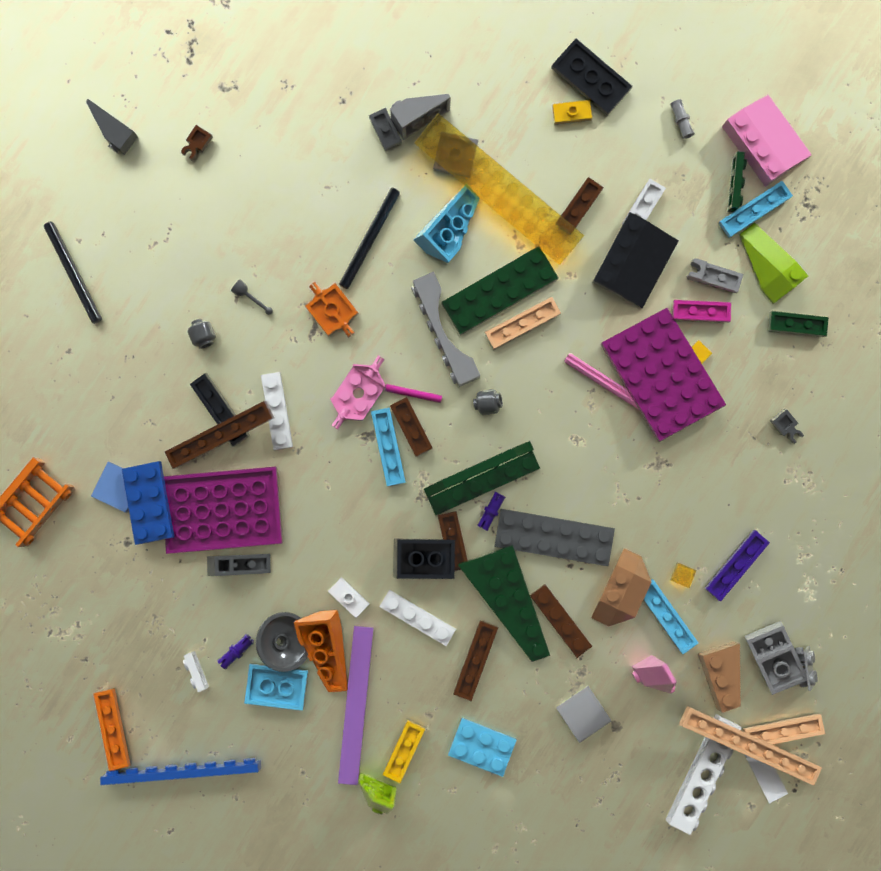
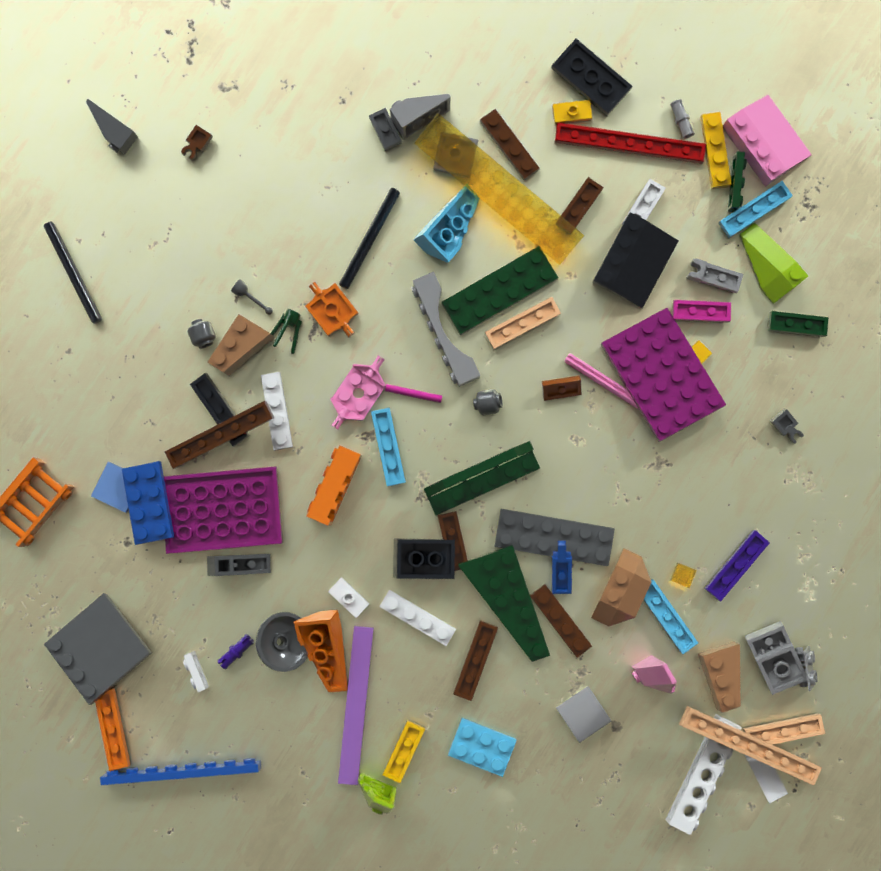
(97, 648): none -> dark grey plate
(239, 345): none -> medium nougat wedge
(276, 688): medium azure plate -> none
(289, 319): none -> dark green plant
(334, 486): none -> orange wedge
(411, 427): reddish brown plate -> none
(491, 511): dark purple pin -> none
(509, 144): none -> reddish brown plate
(561, 388): none -> dark orange plate
(561, 570): none -> blue hinge
(630, 143): none -> red tile
(715, 150): none -> yellow plate

